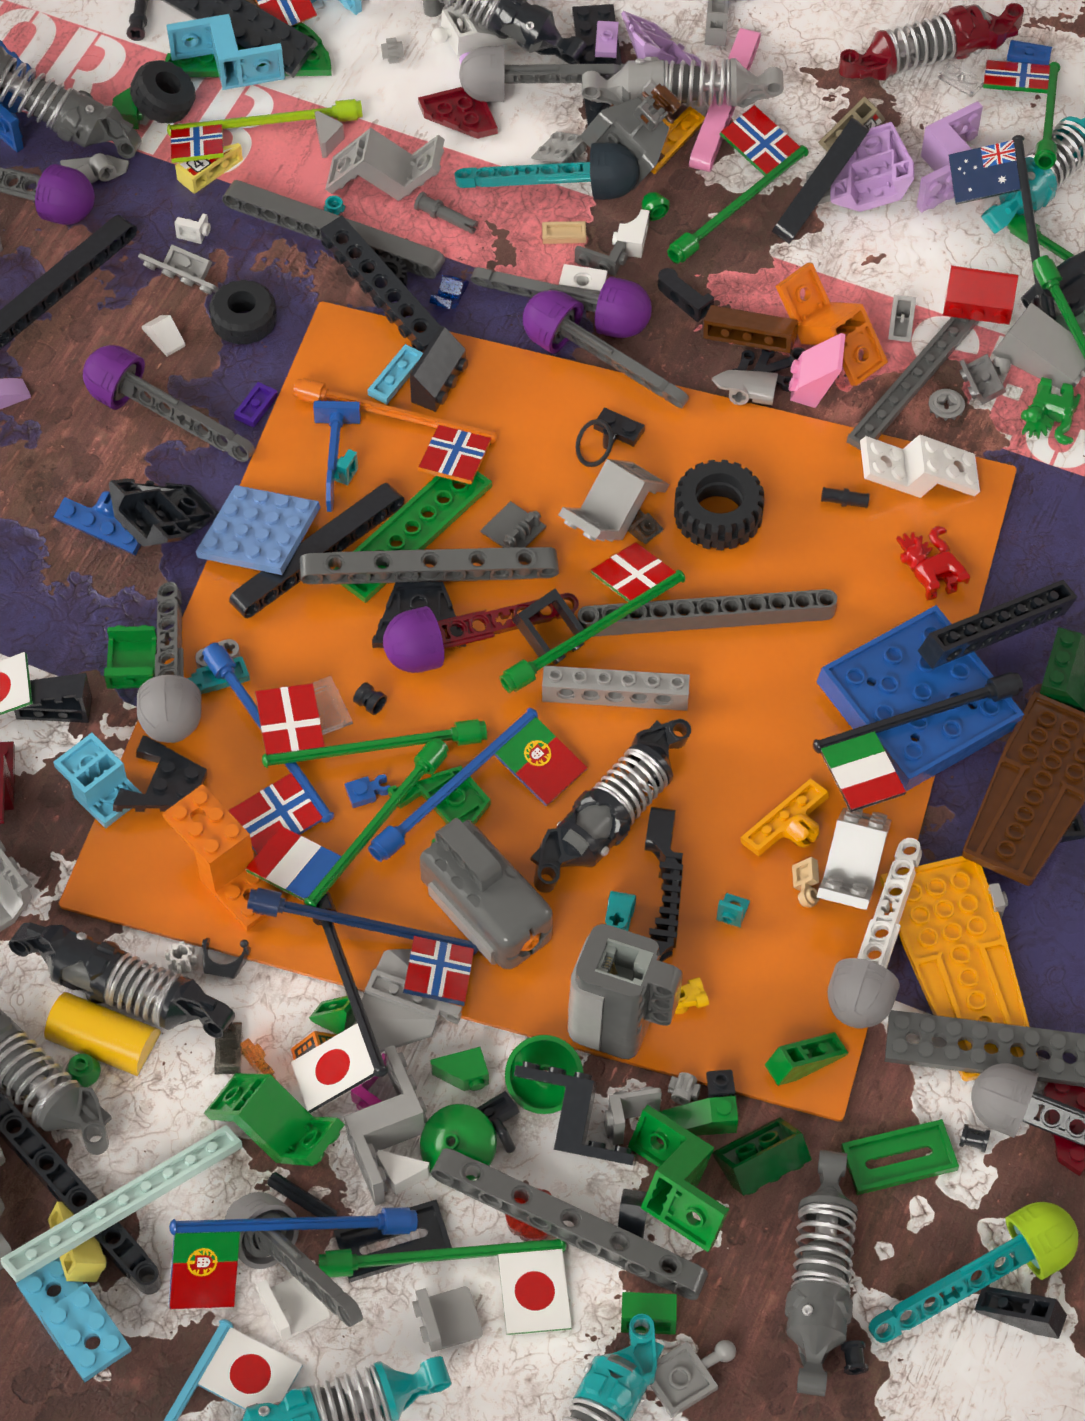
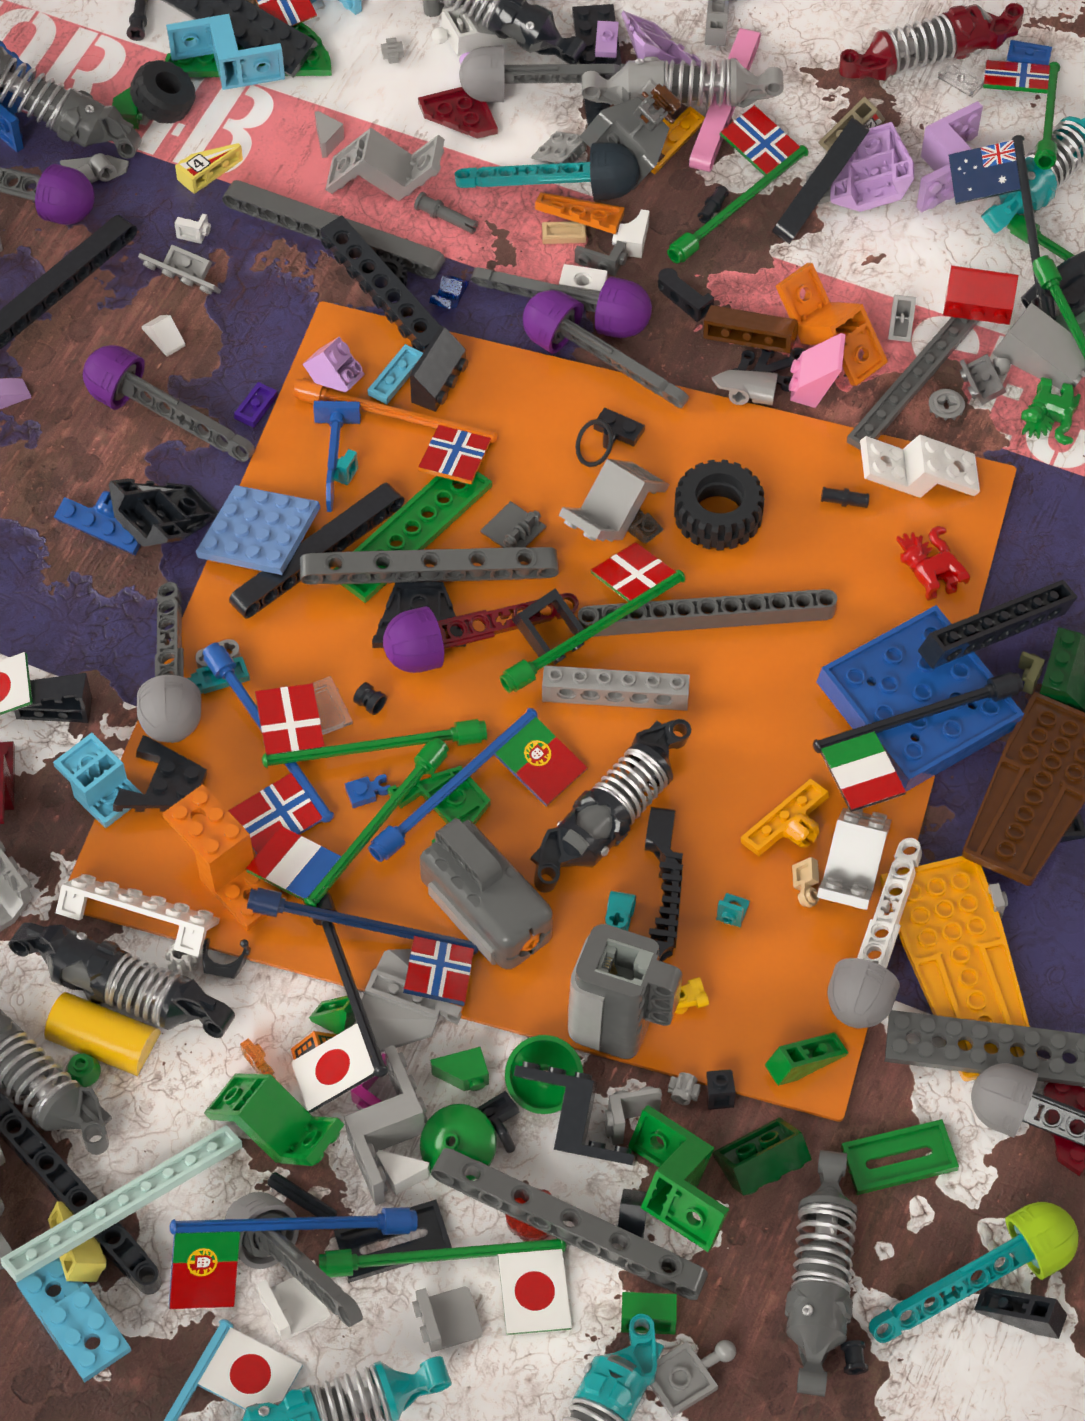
(130, 656): green panel -> none
(192, 923): none -> white bracket
(205, 138): flag -> none
(228, 1050): clear smoke slope -> none
(248, 326): black tyre -> none
(334, 205): teal plate -> none
(334, 366): none -> lavender slope
(581, 211): none -> orange wing
(656, 204): green cone -> none
(706, 1116): green slope -> none
(713, 204): none -> black pin
(974, 1138): black bush -> none
(1033, 669): none -> olive bracket

